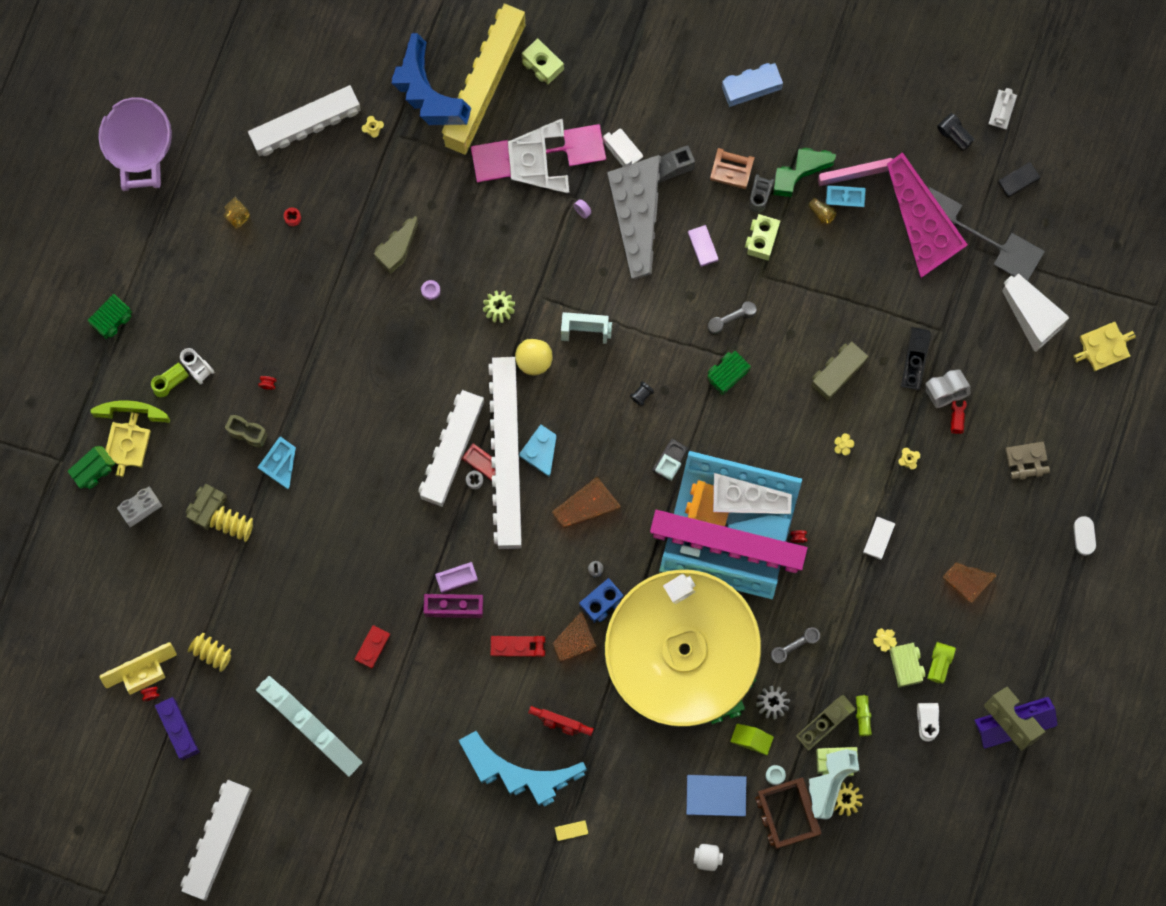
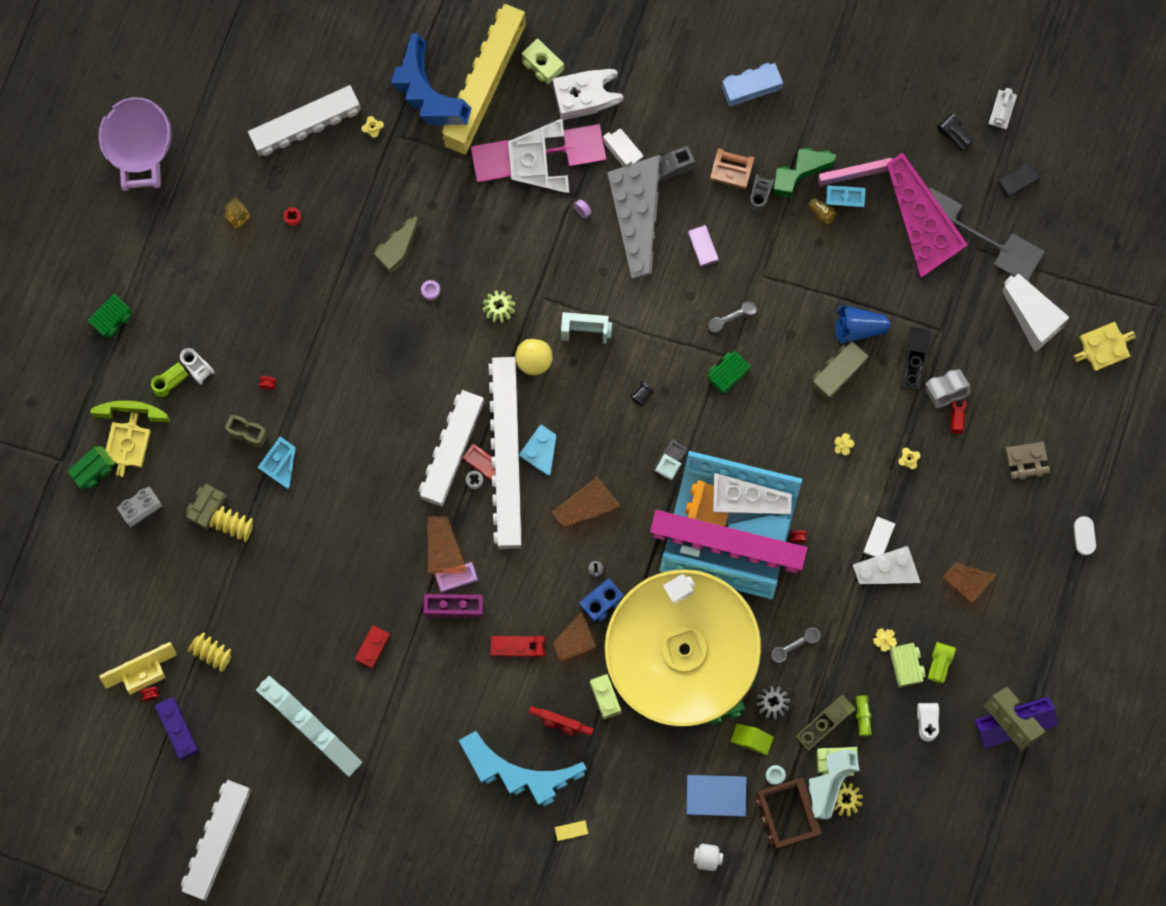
(442, 548): none -> clear orange wing
(590, 93): none -> white brick
(605, 696): none -> yellowish green brick
(765, 237): yellowish green brick -> none
(859, 324): none -> blue cone
(888, 568): none -> white wing

